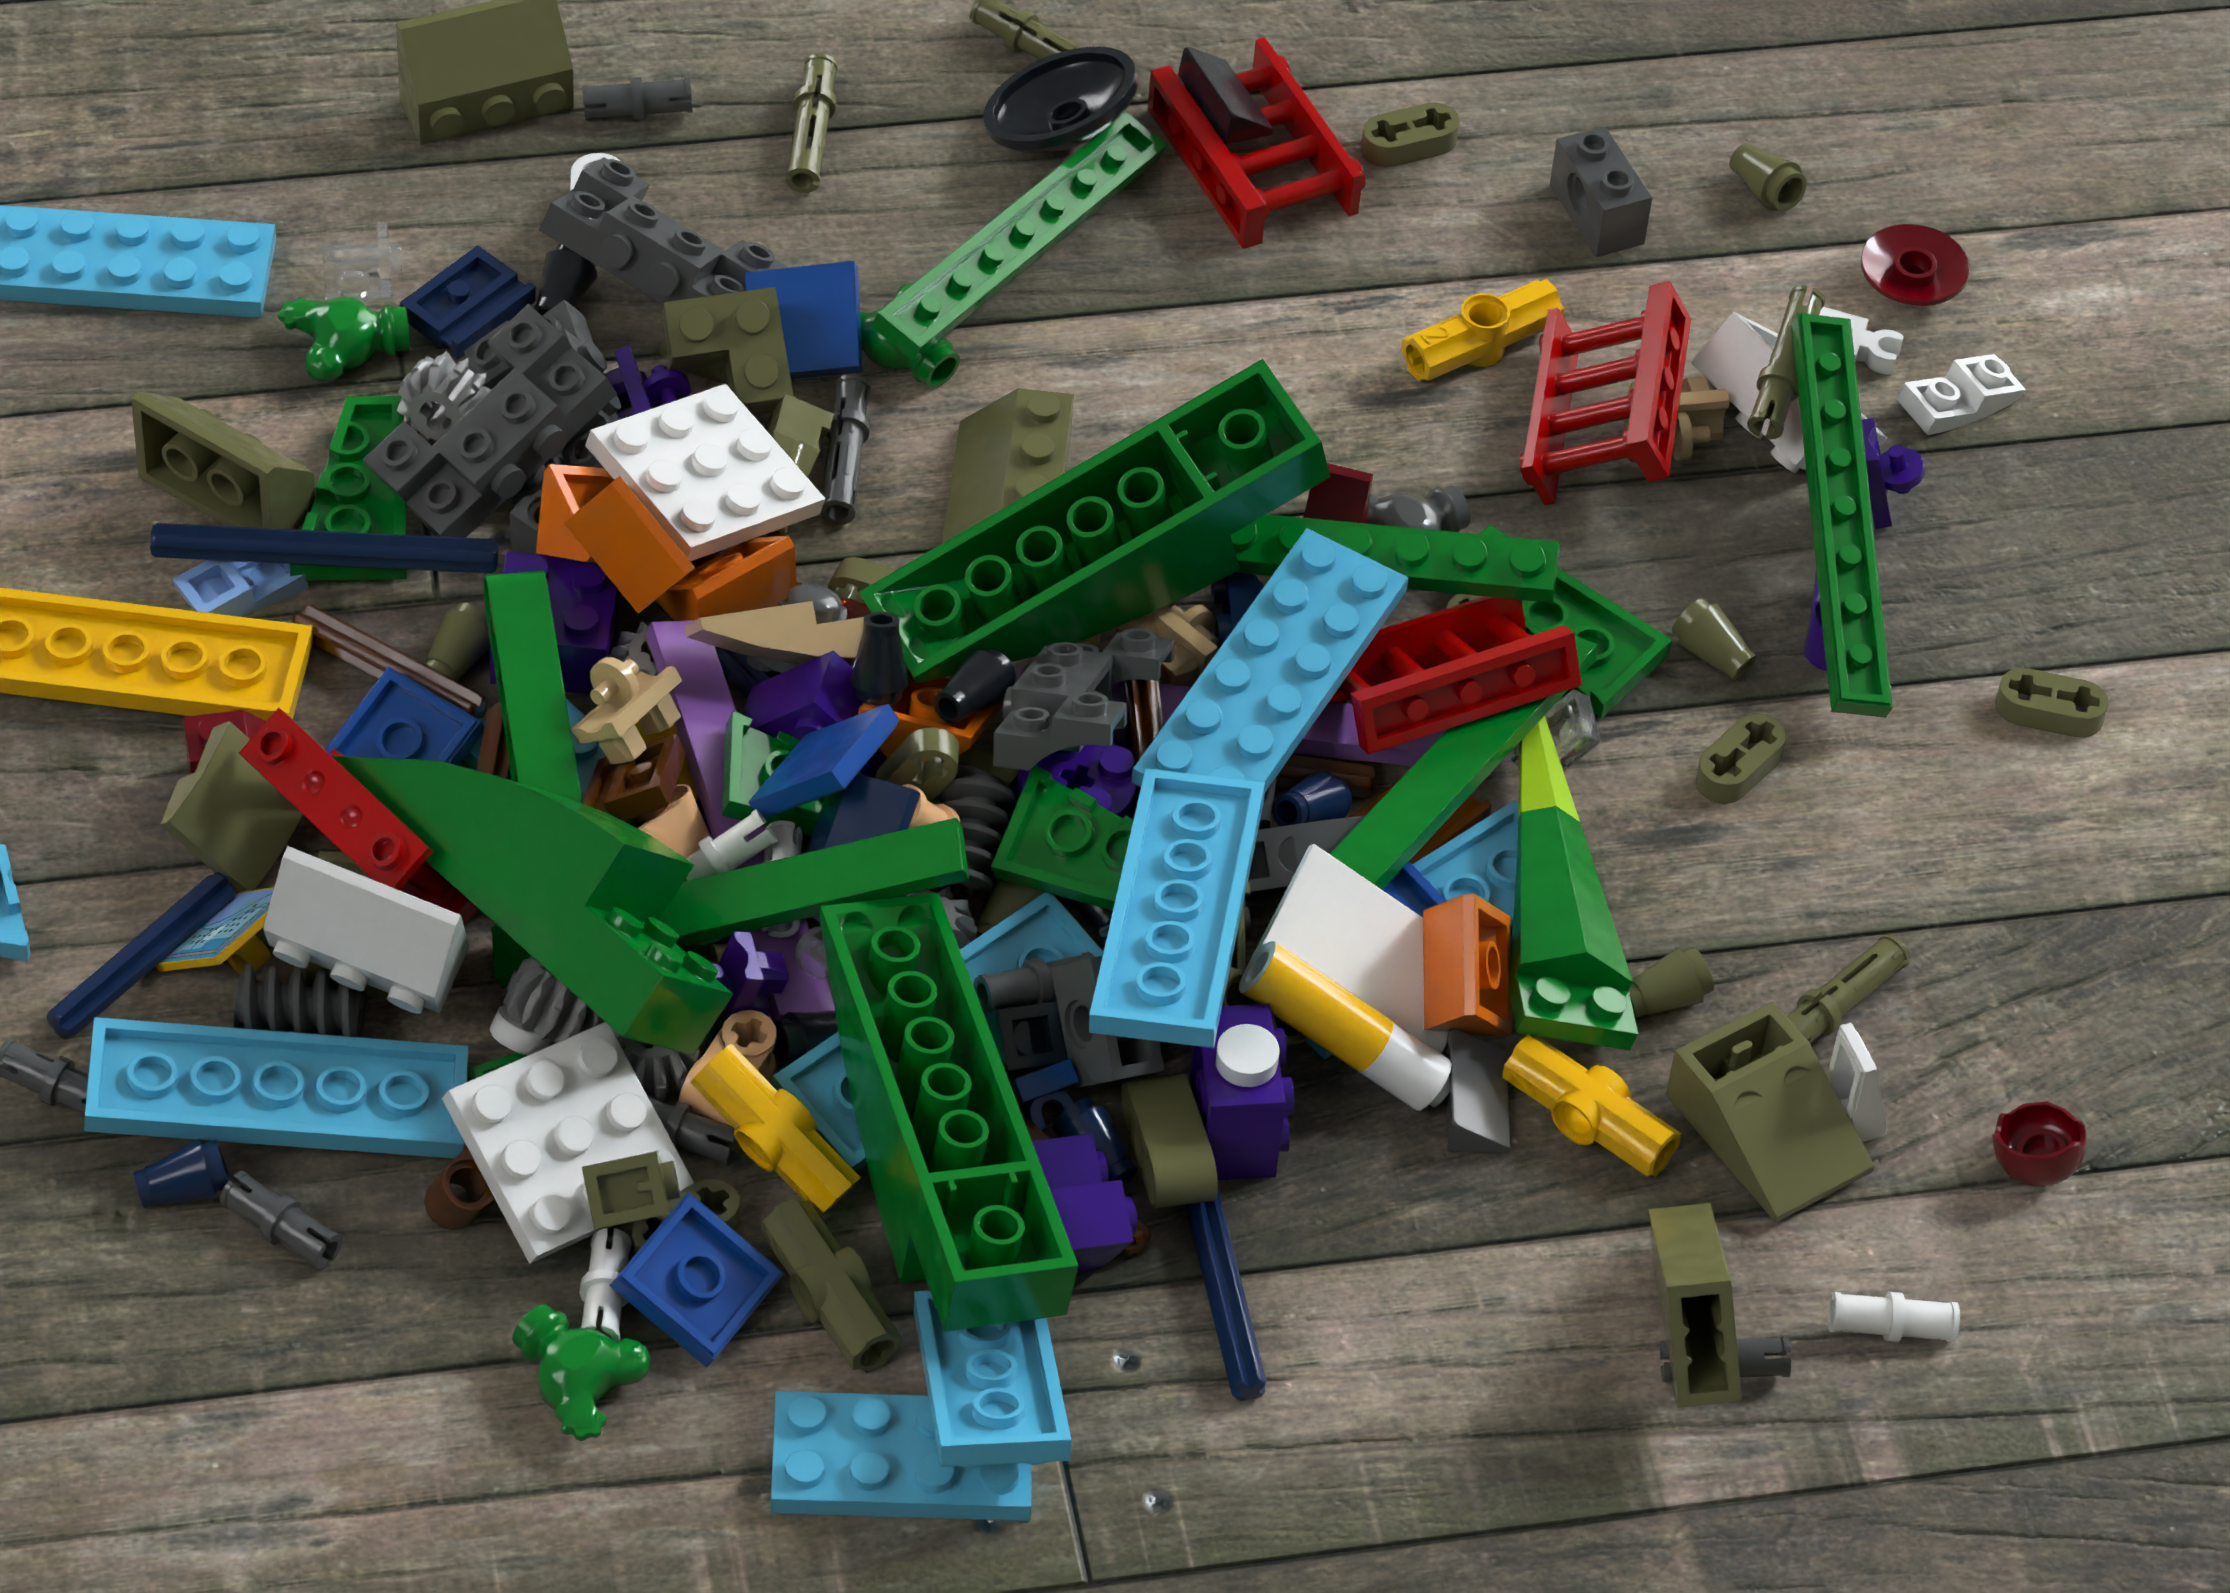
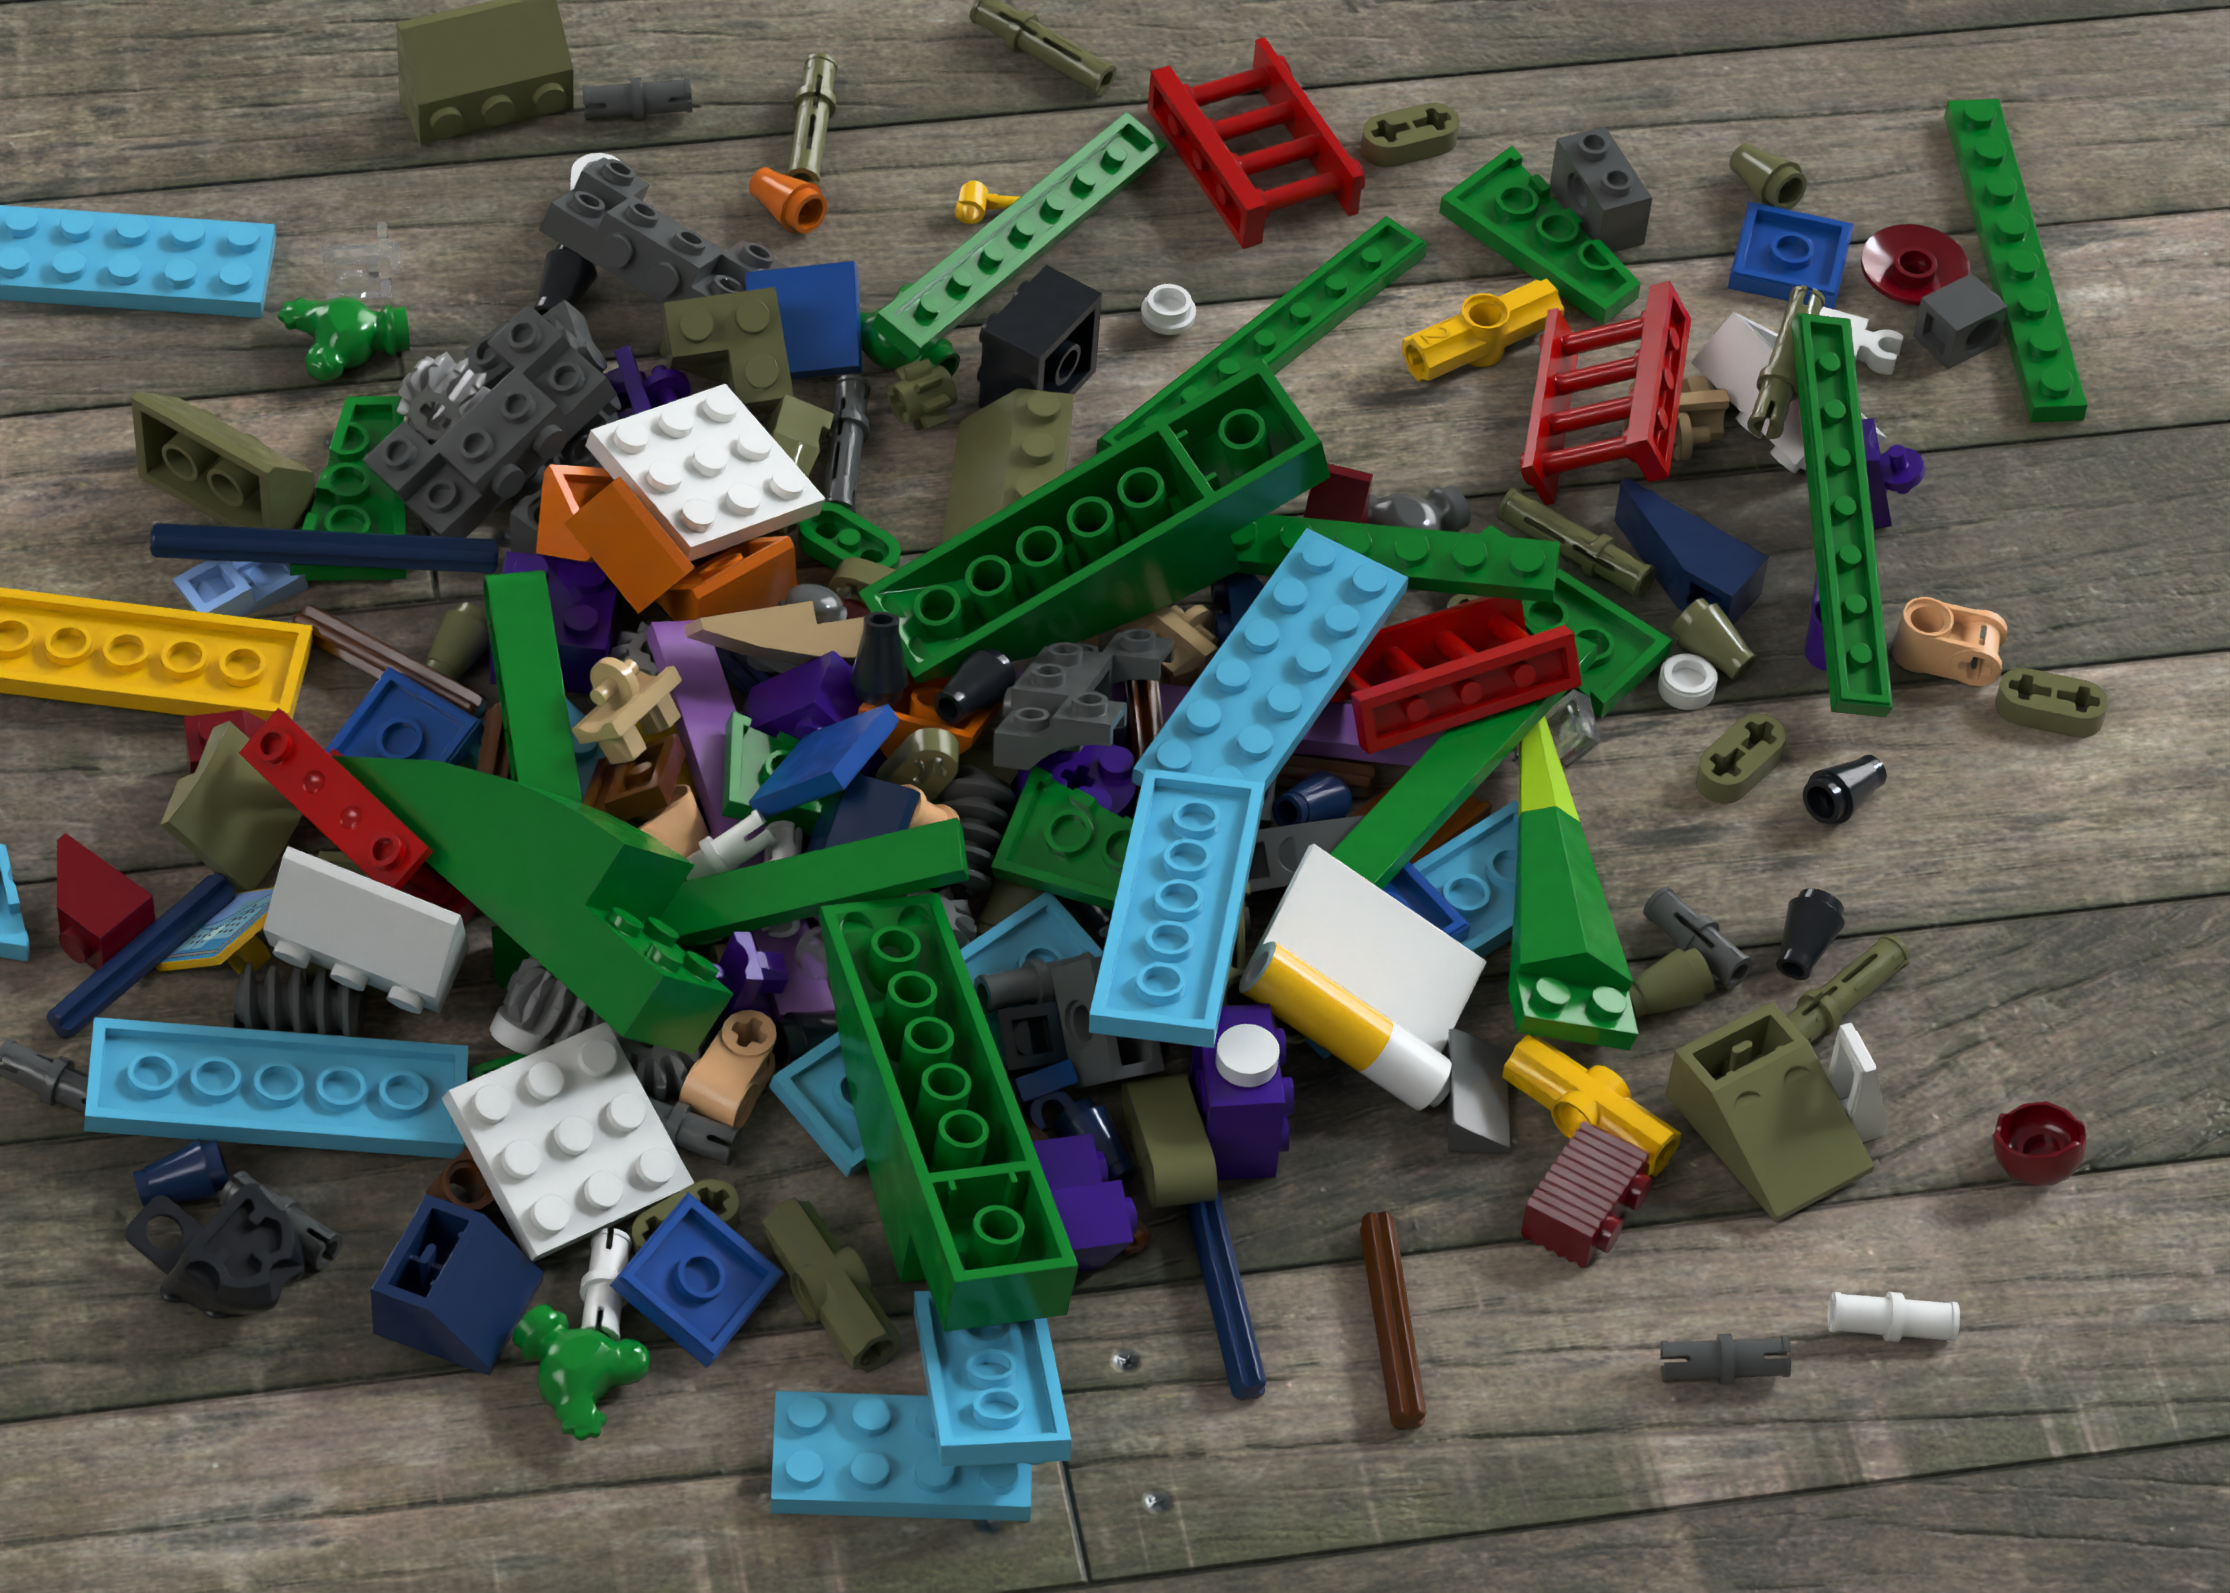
(96, 905): none -> dark red slope
(232, 1262): none -> black piece
(453, 1286): none -> dark blue slope
(467, 301): dark blue plate -> none
(630, 1189): olive bracket -> none
(775, 1129): yellow piece -> none
(791, 201): none -> orange cone
(849, 537): none -> green plate
(922, 394): none -> olive gear
(975, 200): none -> yellow hand
(1041, 338): none -> black brick
(1061, 100): black dish -> none
(1168, 310): none -> white plate
(1222, 97): black slope -> none
(1292, 321): none -> green tile
(1392, 1321): none -> reddish brown axle
(1467, 967): orange slope -> none
(1530, 229): none -> green wing
(1586, 1194): none -> dark red brick
(1595, 553): none -> olive pin
(1685, 924): none -> dark grey pin
(1687, 681): none -> white tile
(1689, 553): none -> dark blue slope
(1695, 1304): olive slope -> none
(1790, 250): none -> blue tile
(1809, 929): none -> black cone
(1840, 790): none -> black cone
(1946, 637): none -> light nougat piece
(1960, 320): none -> dark grey brick
(1968, 393): white slope -> none
(2015, 261): none -> green plate

